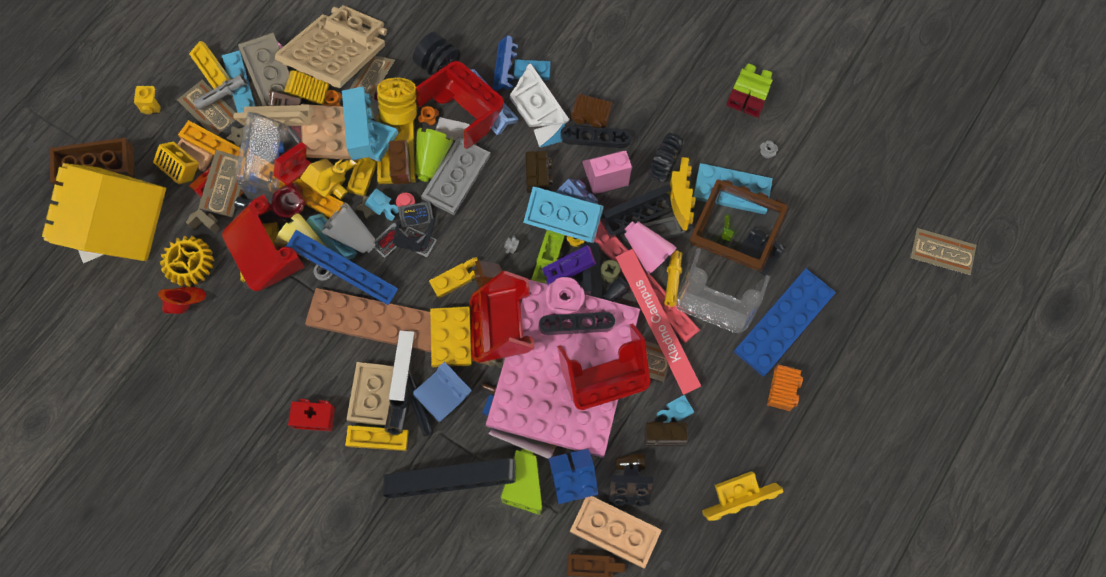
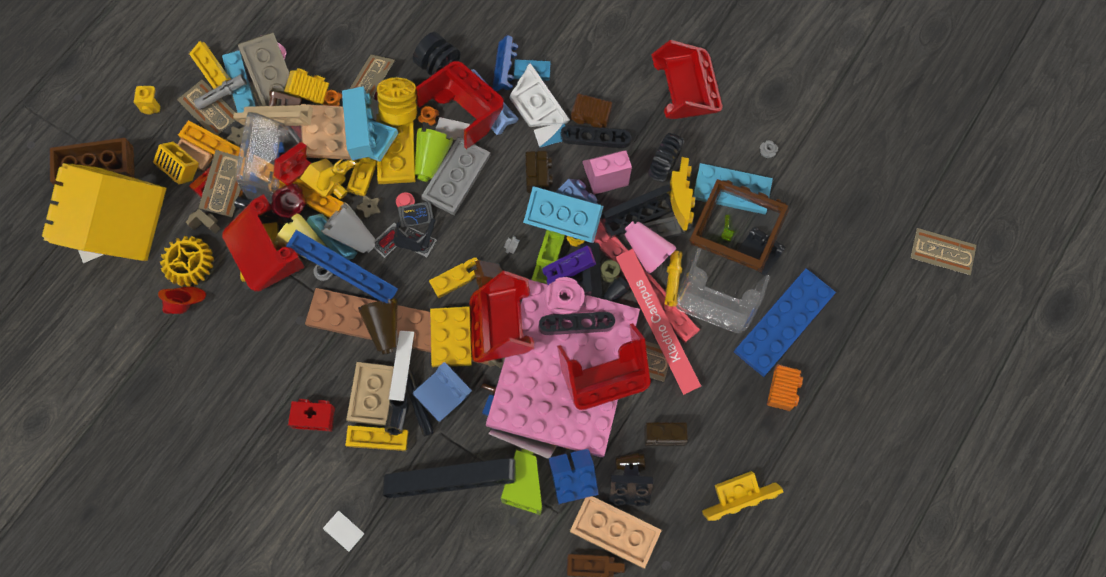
(334, 47): tan plate -> none
(343, 531): none -> white sticker
(380, 203): medium azure plate -> none
(381, 323): none -> dark brown cone
(399, 162): reddish brown brick -> none
(678, 410): medium azure plate -> none
(689, 80): none -> red windscreen
(753, 85): hips -> none

